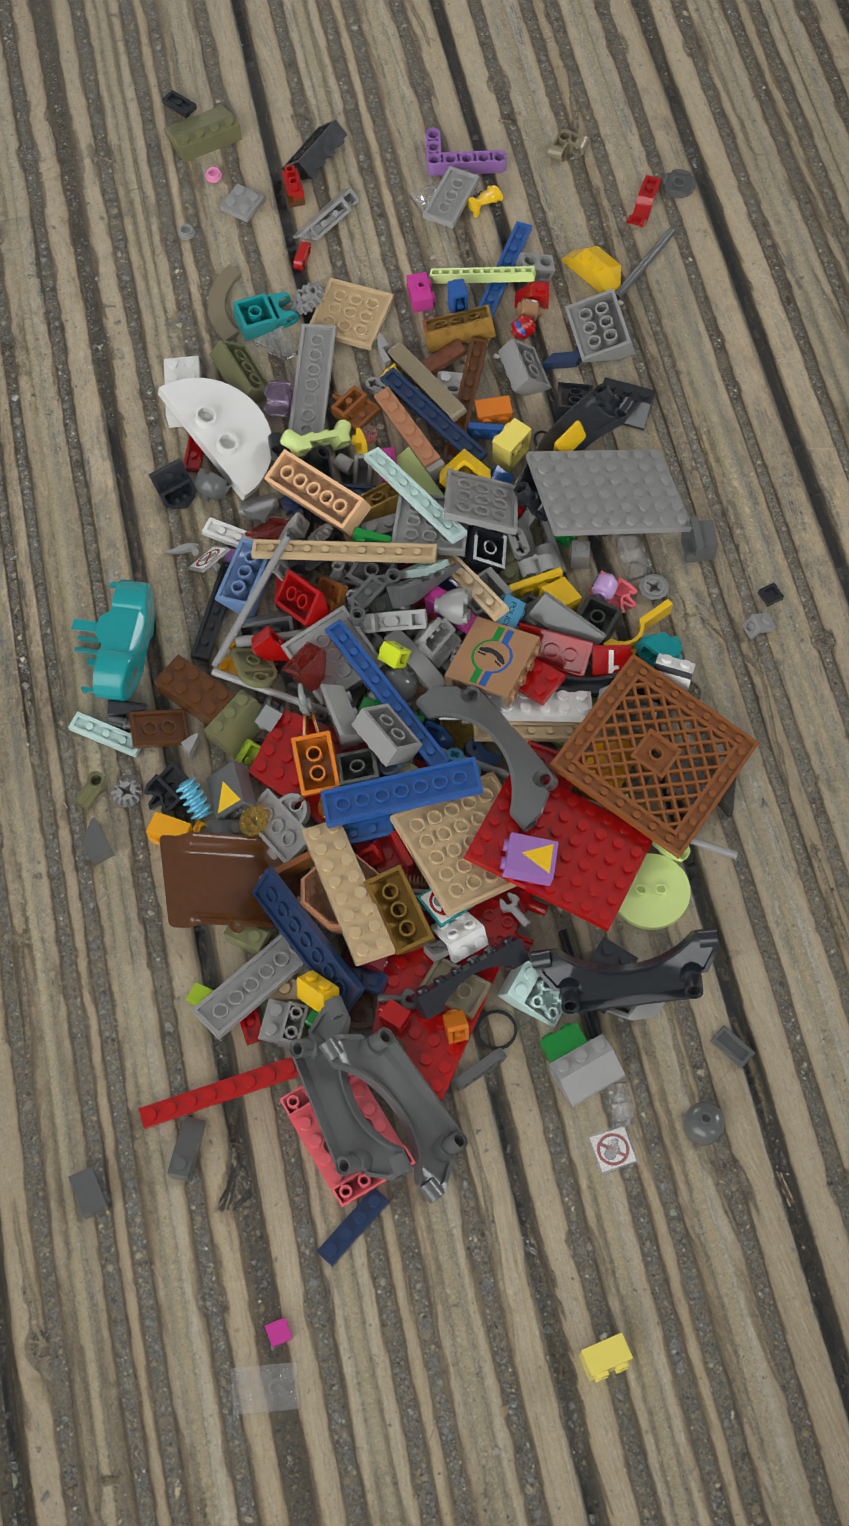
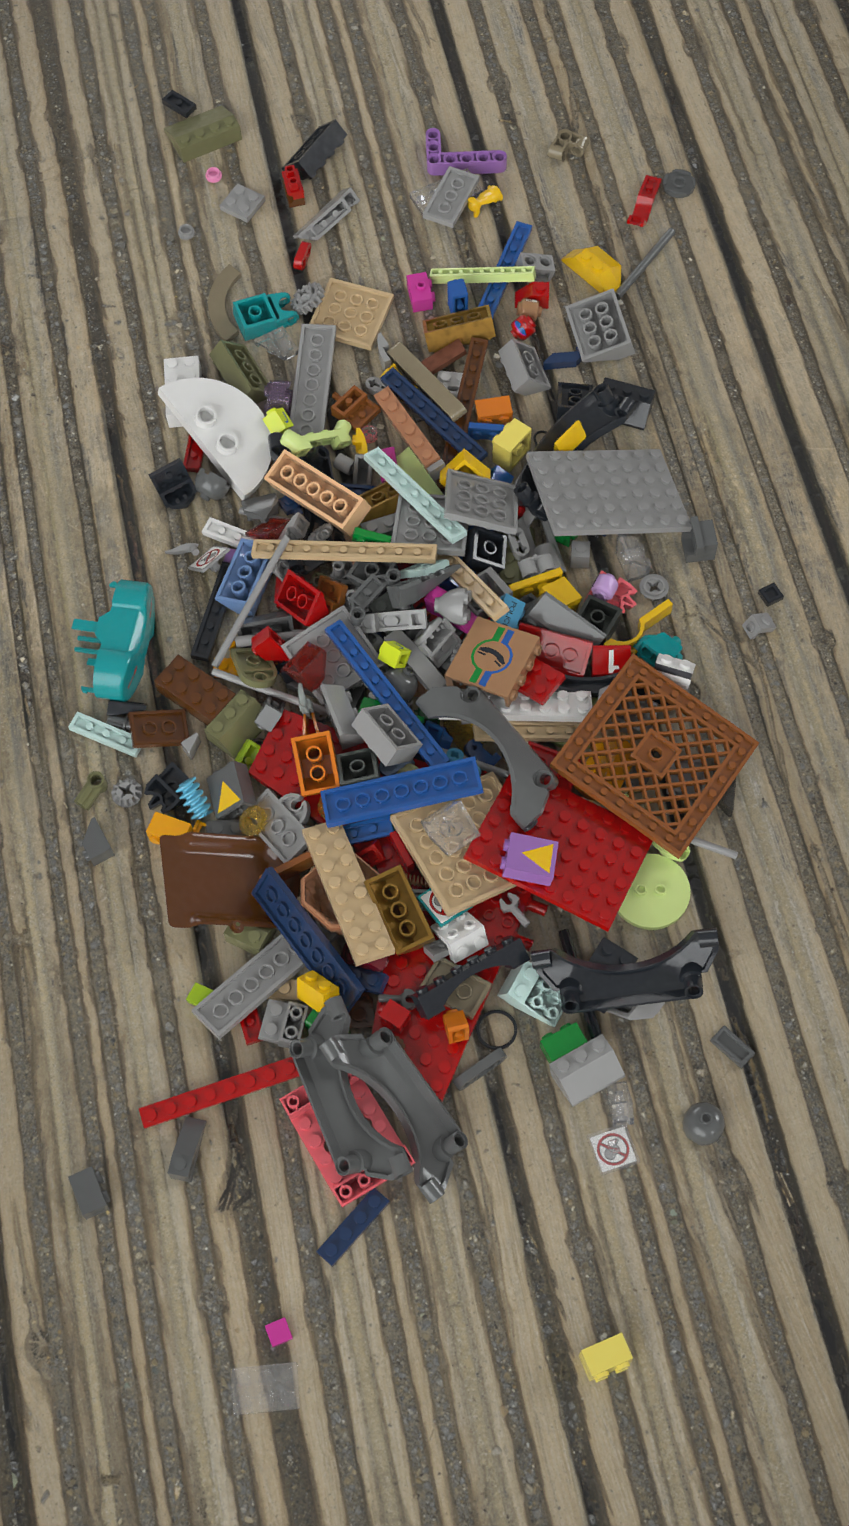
(277, 420): none -> neon yellow brick
(450, 827): none -> clear slope

